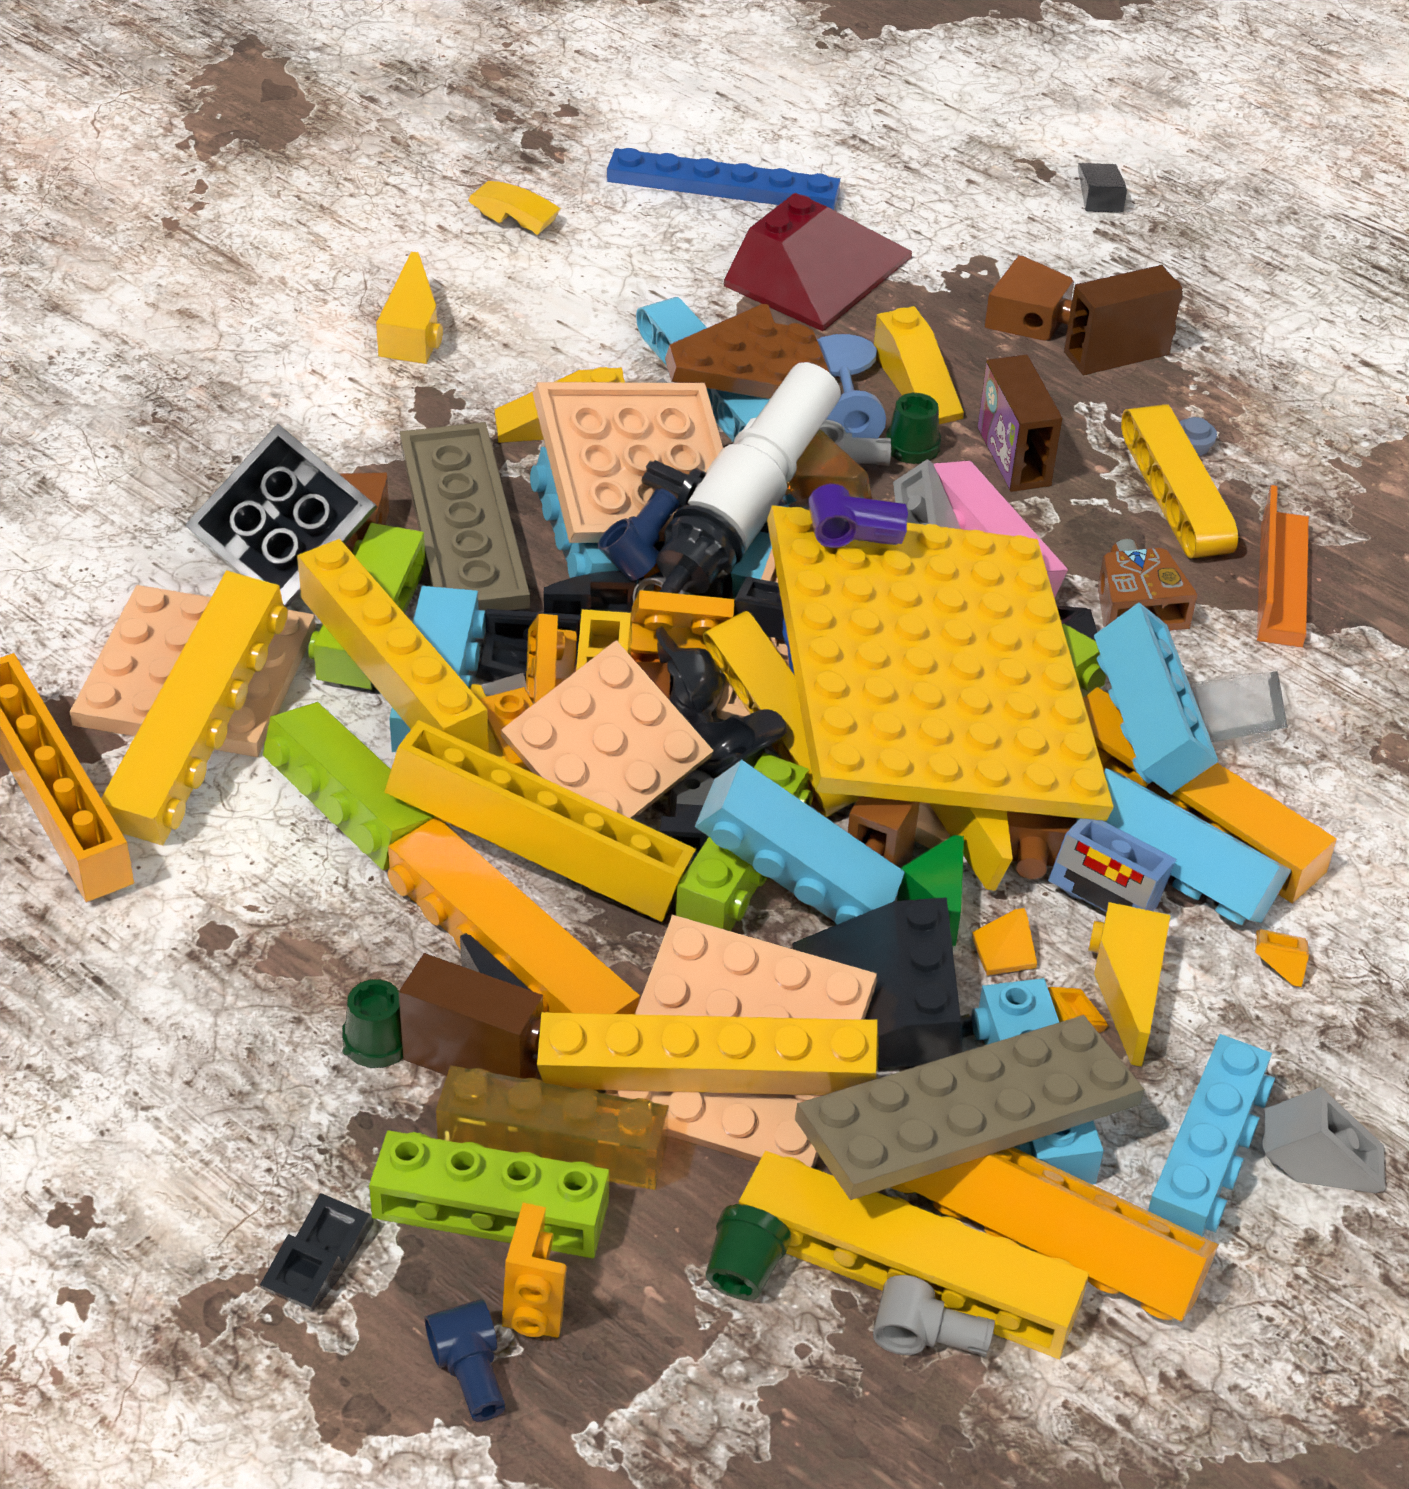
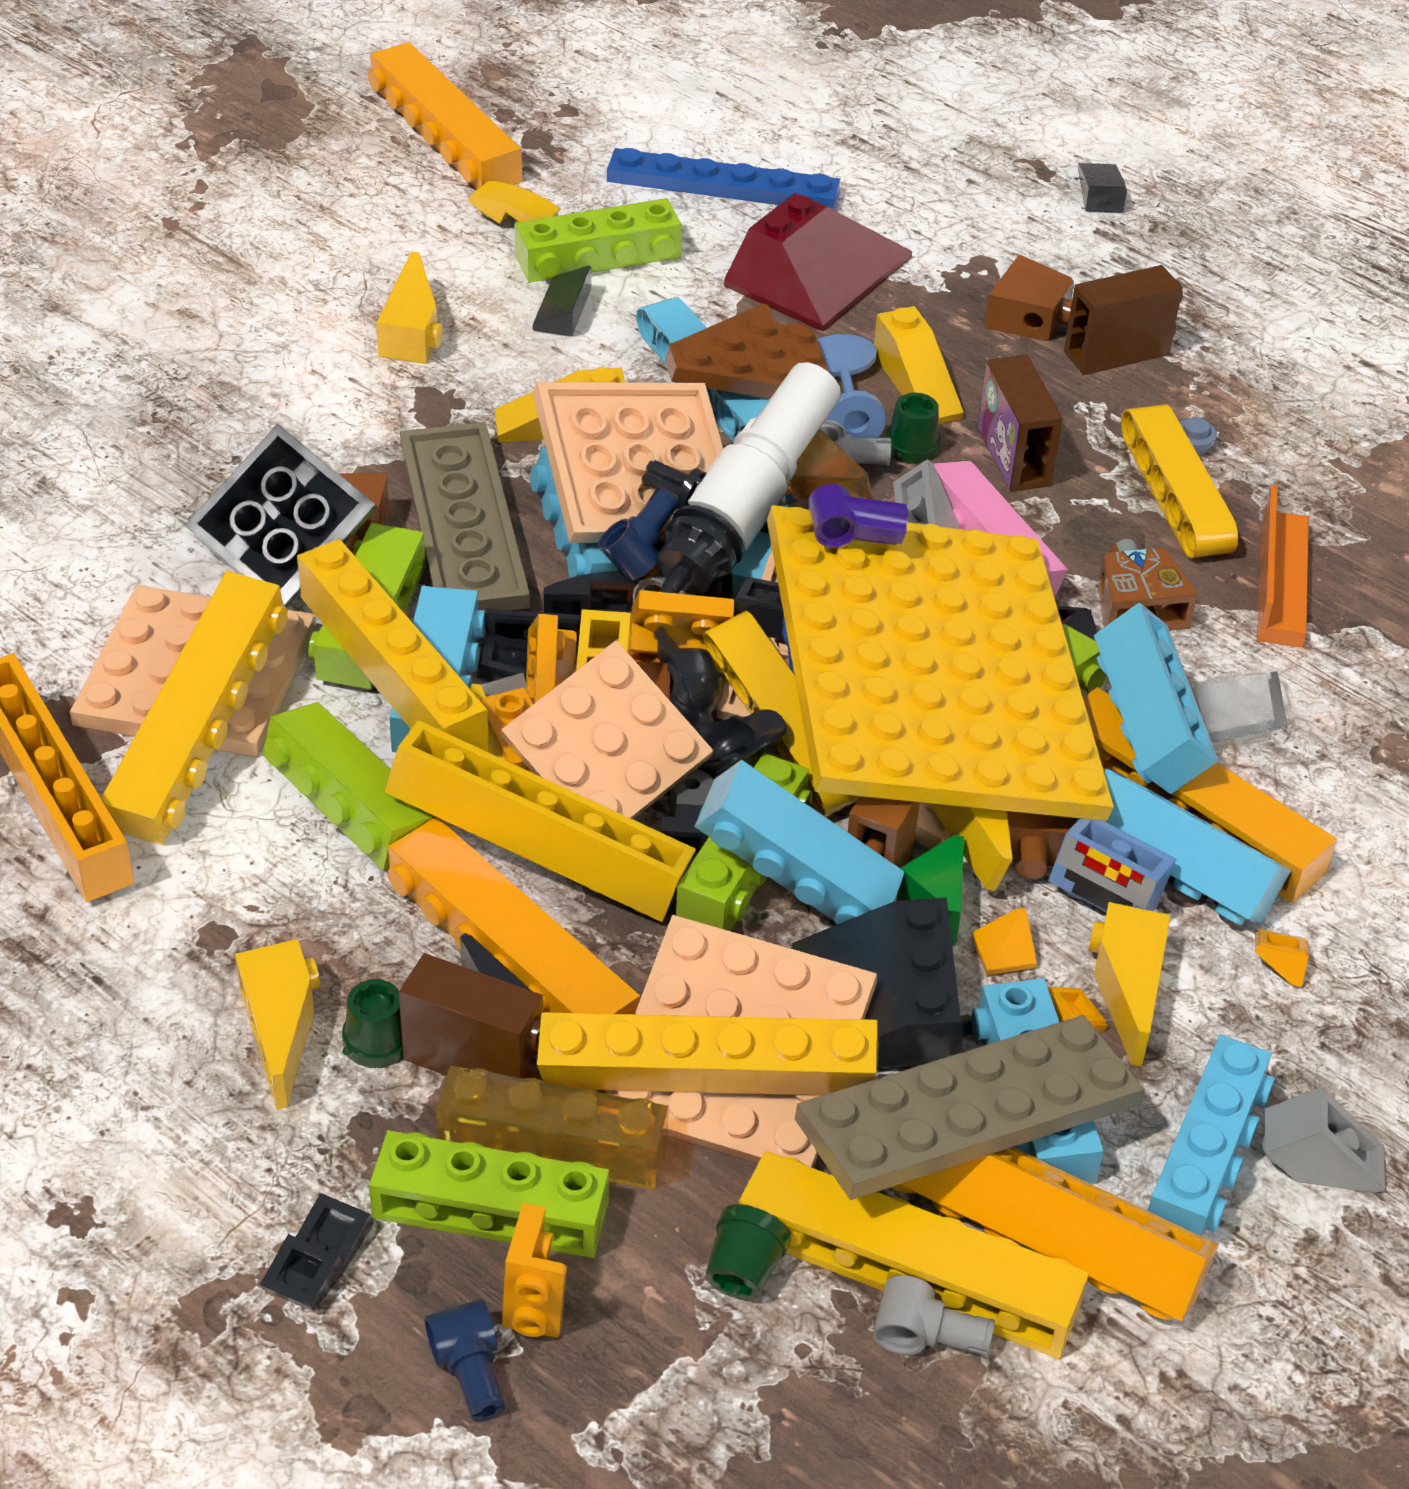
(280, 1008): none -> yellow slope
(445, 116): none -> light orange brick
(564, 302): none -> black slope
(598, 239): none -> lime brick

